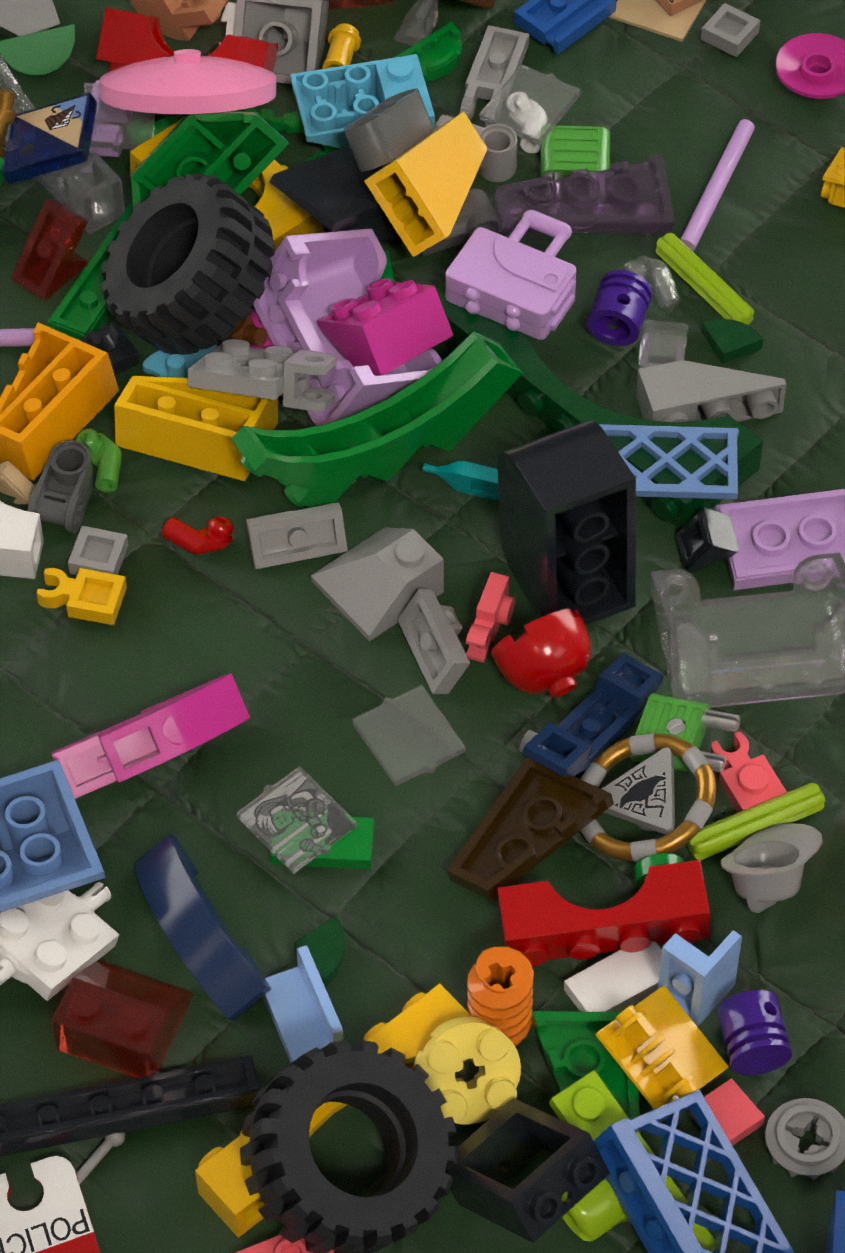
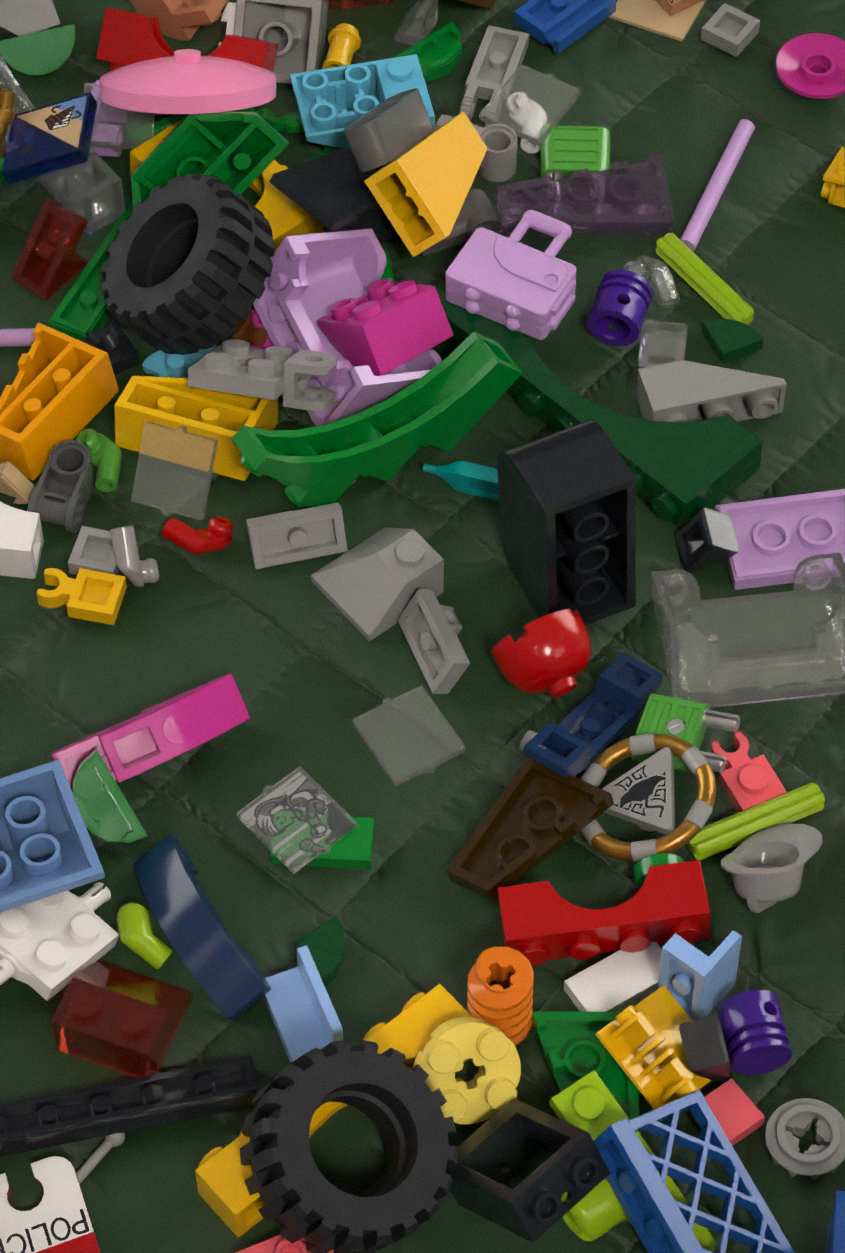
(103, 803): none -> green tile
(128, 559): none -> light grey arm
(137, 934): none -> lime arm
(174, 470): none -> clear piece
(492, 611): coral plate -> none
(690, 437): medium blue window -> none
(706, 1049): none -> black slope

